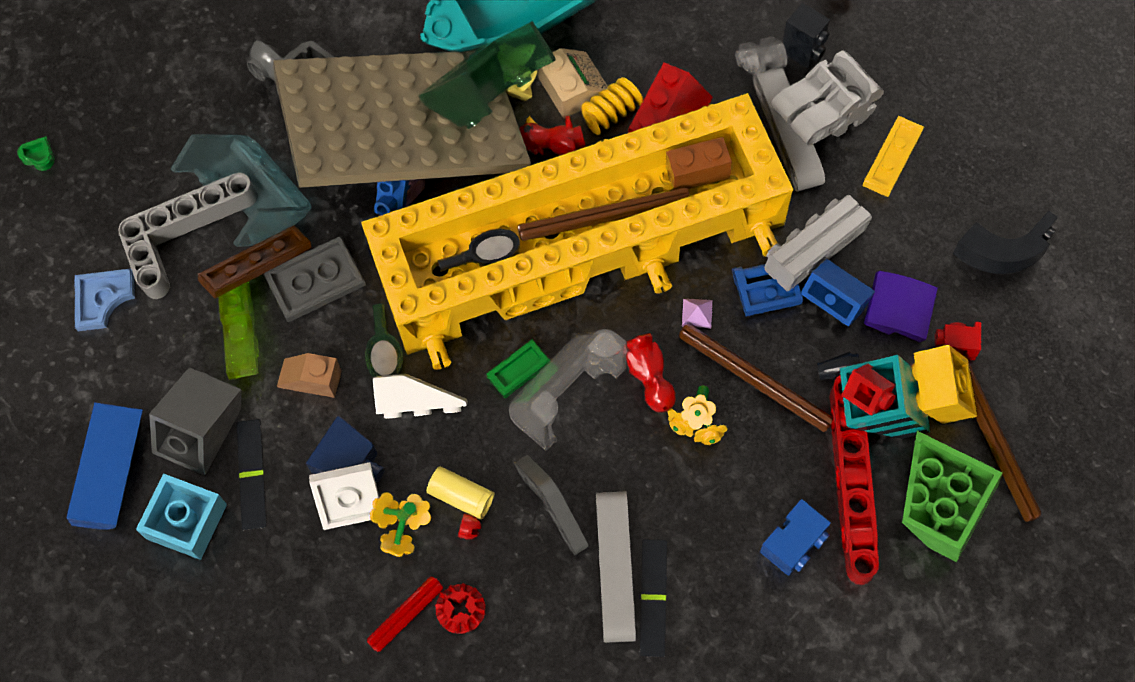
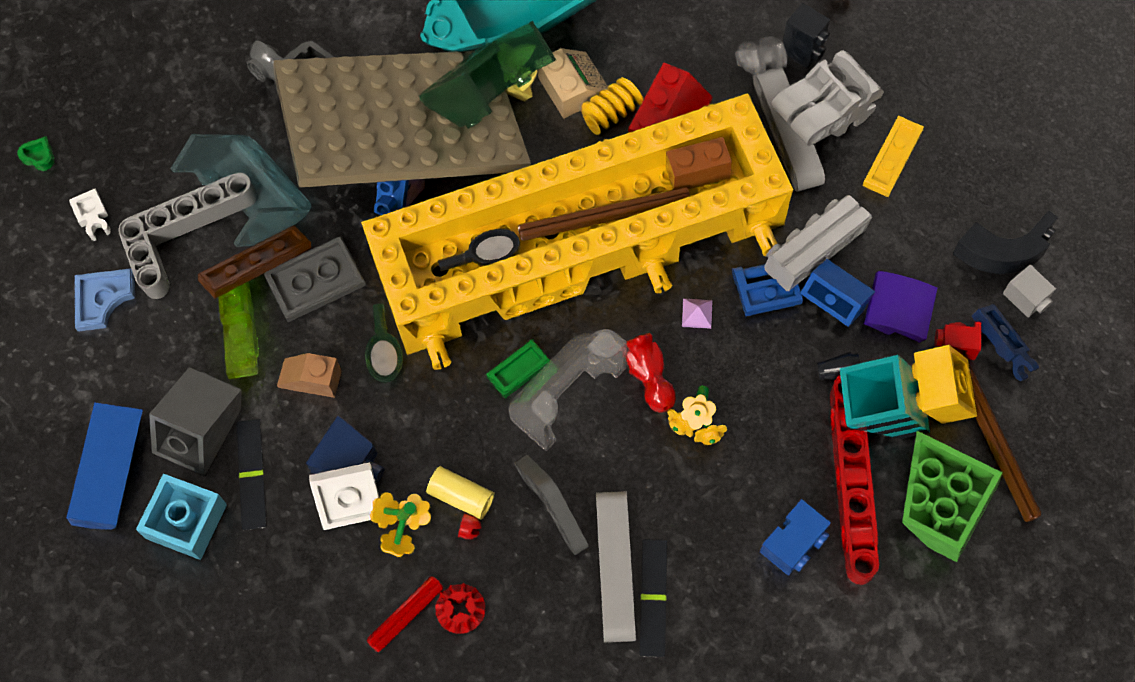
(89, 212): none -> white plate
(406, 393): white slope -> none
(559, 139): red animal -> none
(756, 377): reddish brown axle -> none
(869, 390): red brick -> none
(1006, 340): none -> dark blue plate
(1030, 291): none -> light grey brick

